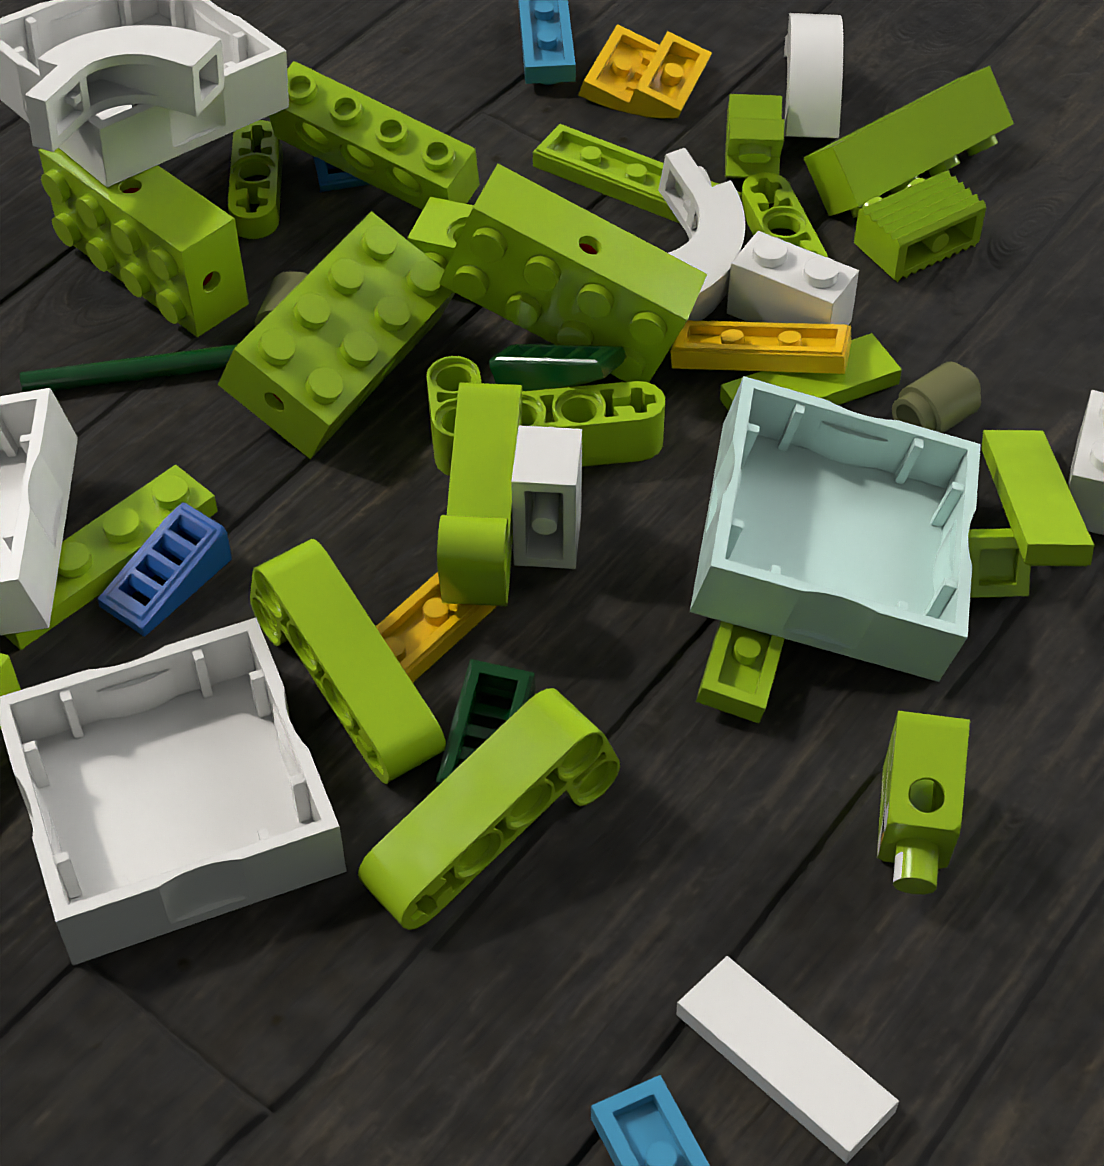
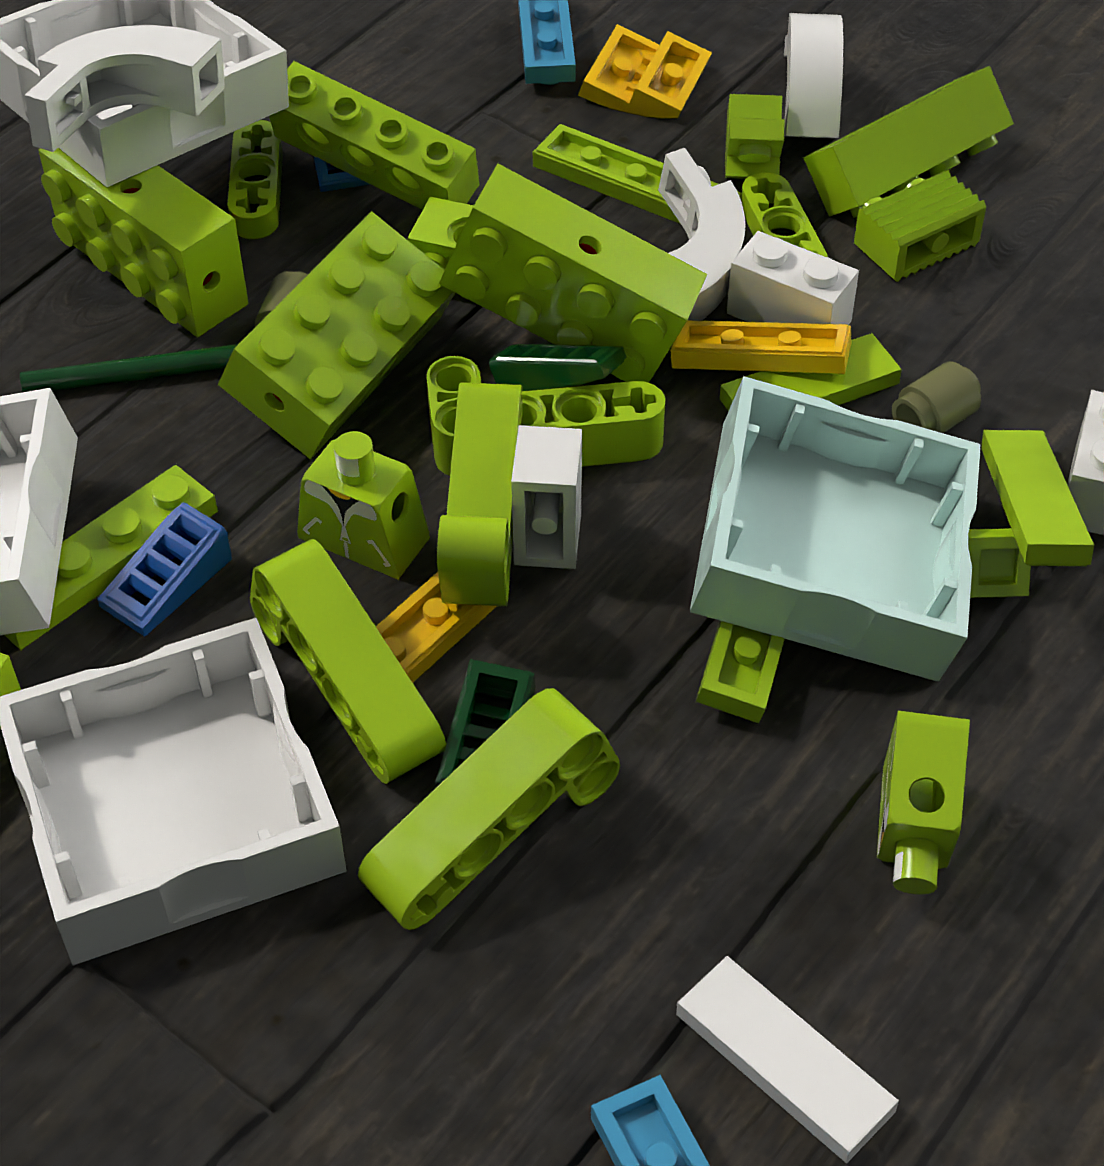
(362, 506): none -> lime torso

